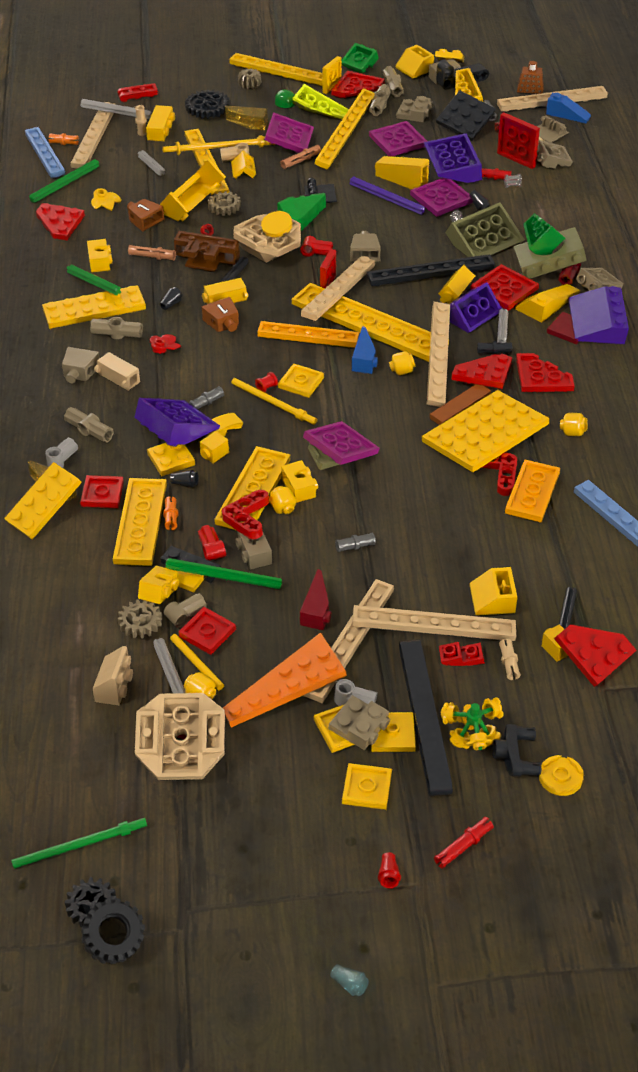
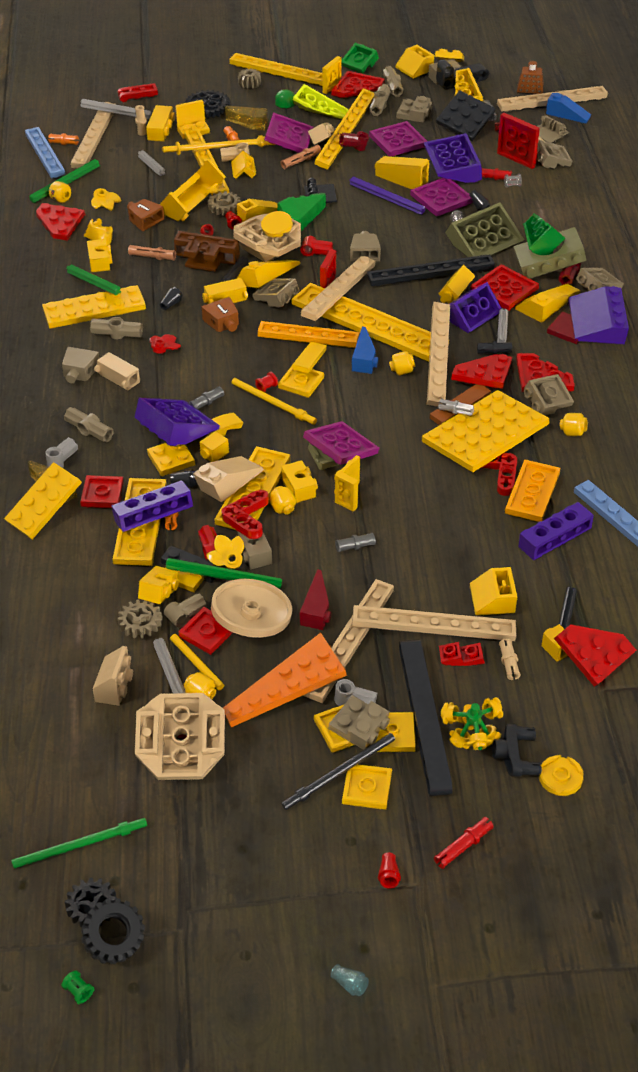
(59, 191): none -> yellow head
(70, 985): none -> green bush
(96, 231): none -> yellow hair
(152, 506): none -> dark purple brick
(191, 117): none -> yellow bracket
(224, 550): none -> yellow plate
(226, 476): none -> tan slope
(230, 134): none -> orange pin
(232, 219): none -> red cone
(251, 608): none -> tan dish
(253, 207): none -> yellow slope
(260, 273): none -> yellow wedge
(277, 292): none -> dark tan plate
(303, 793): none -> black bar
(309, 357): none -> yellow tile
(321, 132): none -> tan slope
(347, 484): none -> yellow bracket
(357, 140): none -> dark red piece
(456, 407): none -> light grey axle
(548, 394): none -> dark tan plate
(555, 530): none -> dark purple brick

